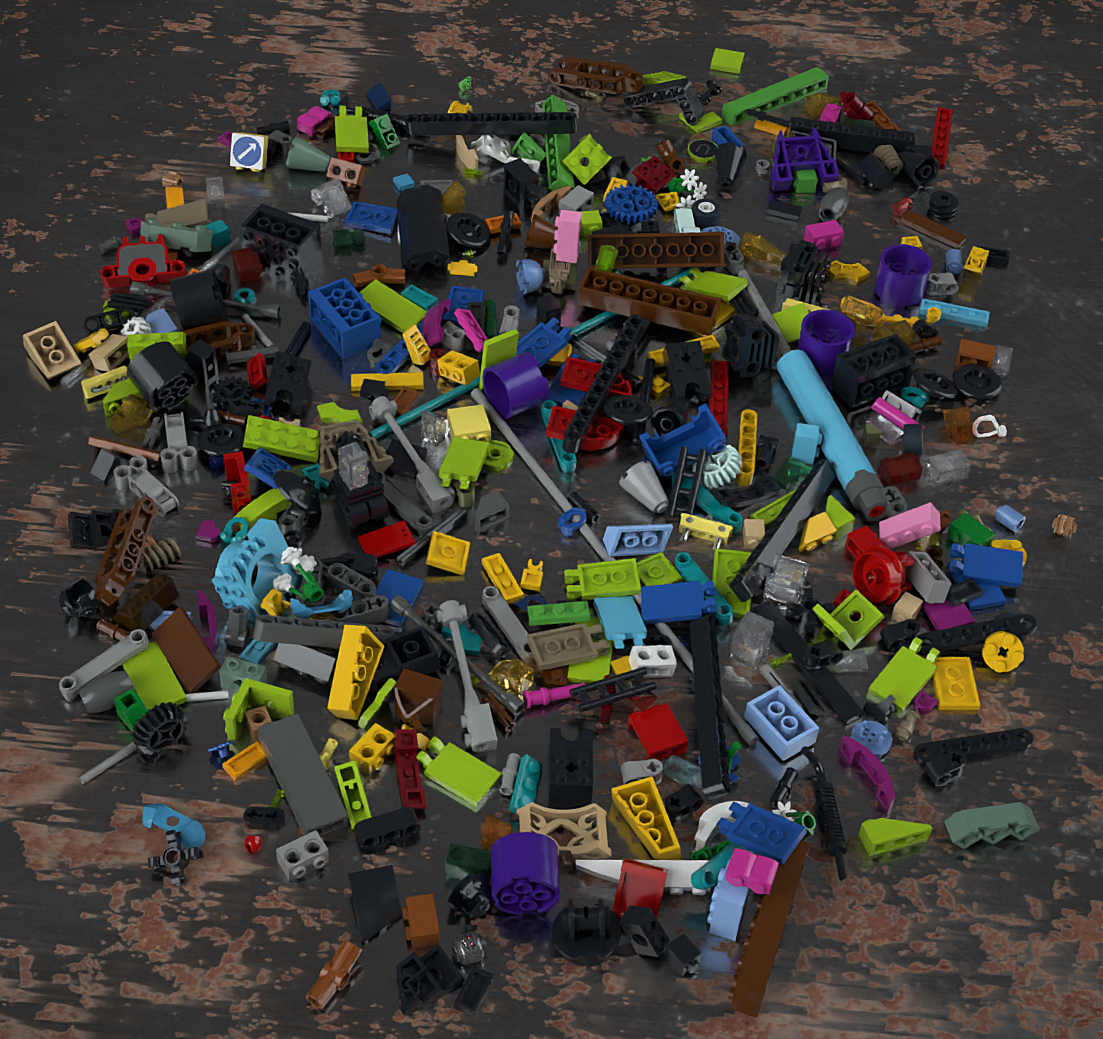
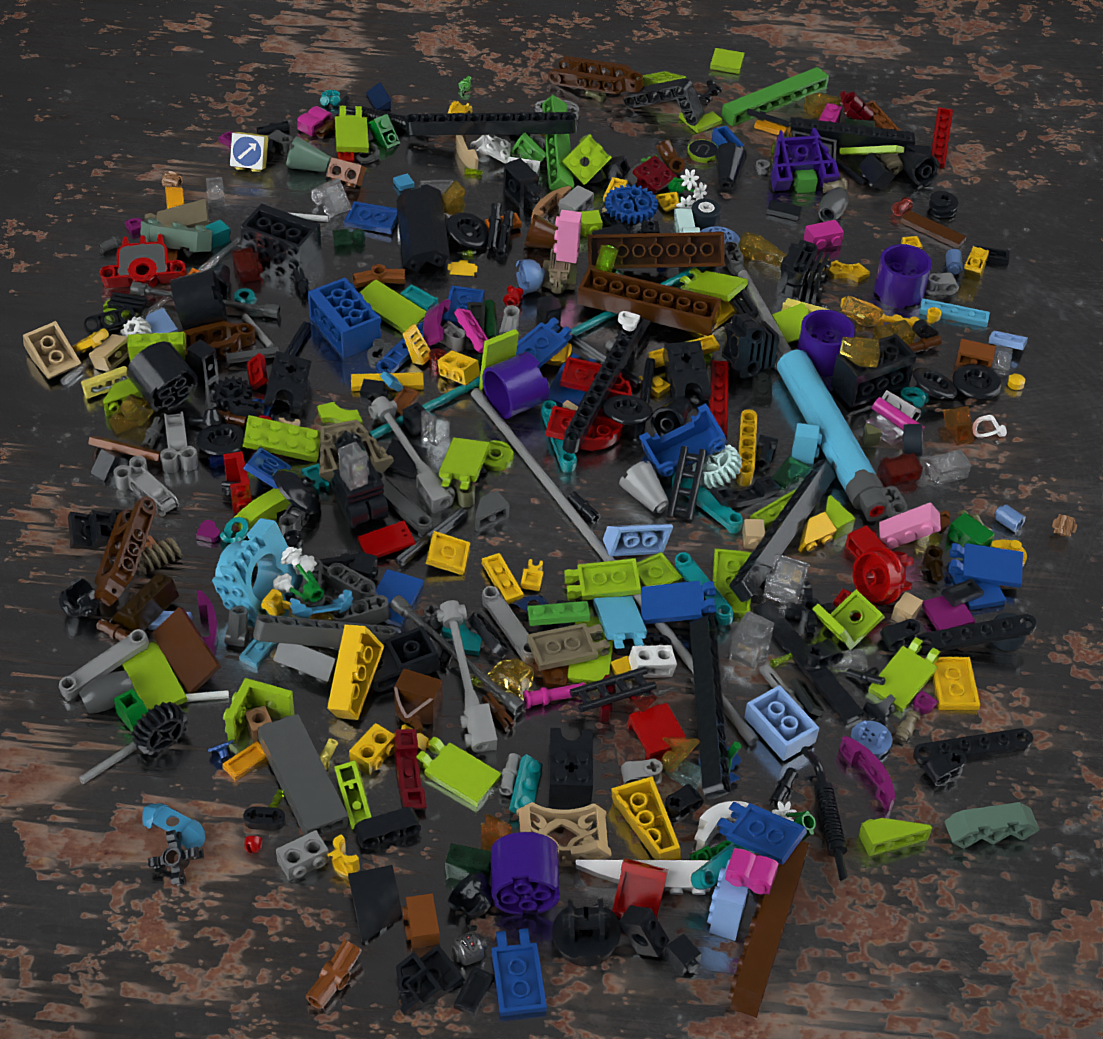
(236, 670): sand green brick -> none
(342, 863): none -> yellow piece
(380, 700): lime tile -> none
(391, 381): none -> dark azure tile
(412, 418): none -> black brick
(469, 423): light yellow piece -> none
(494, 221): none -> black pin
(513, 296): none -> red brick
(518, 975): none -> blue tile
(567, 529): blue piece -> none
(628, 320): none -> white tile
(681, 748): none -> clear yellow slope
(705, 529): light yellow piece -> none
(861, 351): none -> clear yellow slope
(867, 676): none -> black piece
(894, 149): none -> lime tile
(927, 578): light grey brick -> none
(999, 662): yellow plate -> none
(1008, 340): none -> light blue plate
(1016, 381): none -> yellow tile

